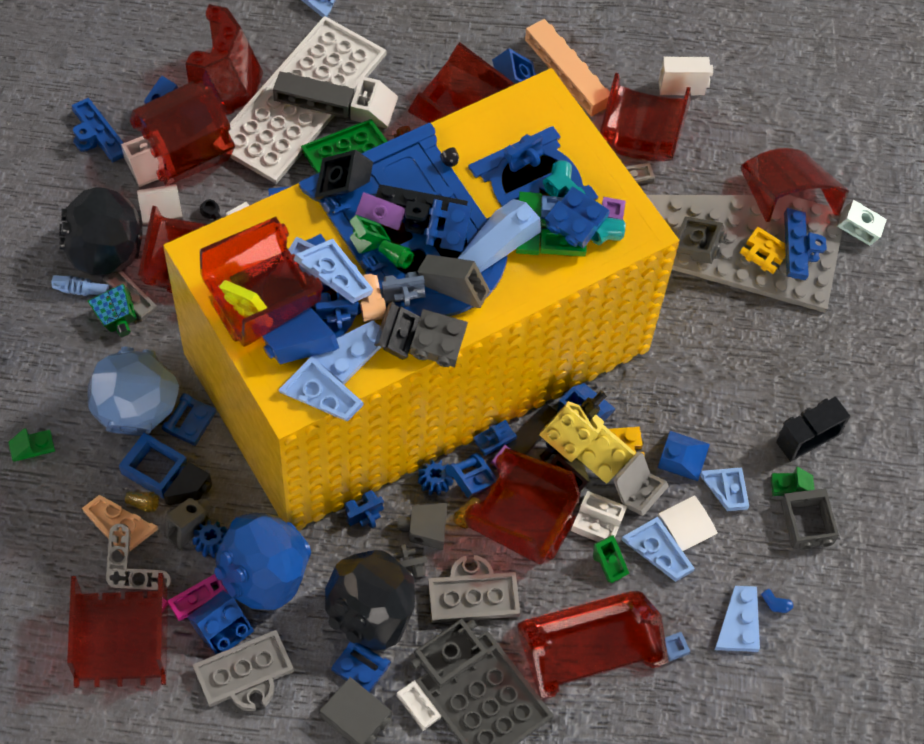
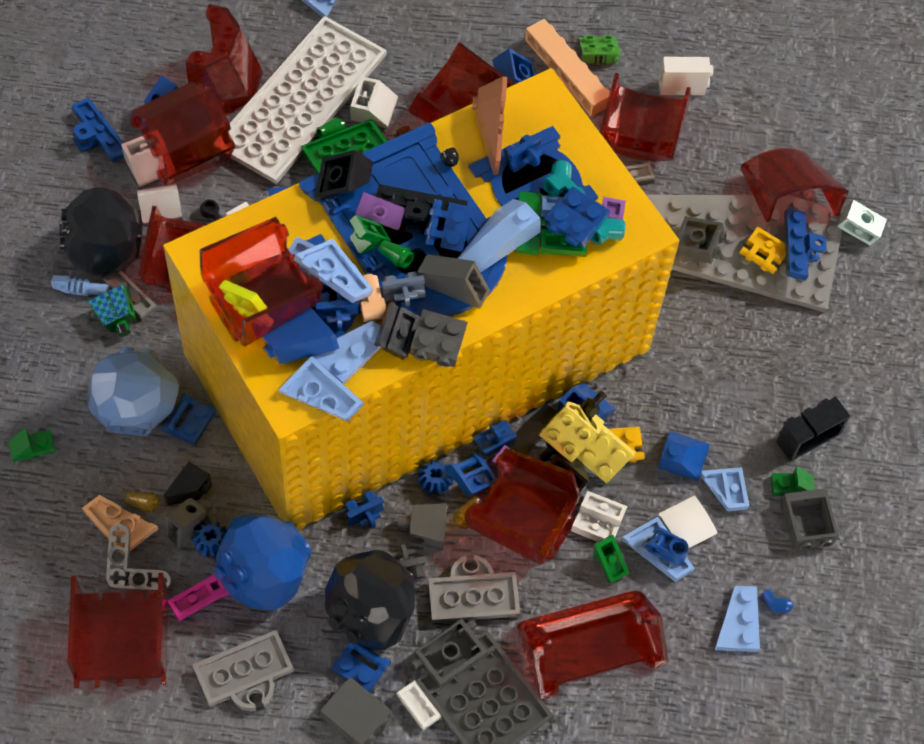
(136, 455): blue window -> none
(220, 623): blue slope -> none
(313, 94): dark grey brick -> none
(330, 127): none -> green cone
(490, 118): none -> nougat wedge
(598, 46): none -> bright green hinge
(637, 486): light grey bracket -> none
(666, 544): none -> blue piece
(676, 646): medium blue plate -> none

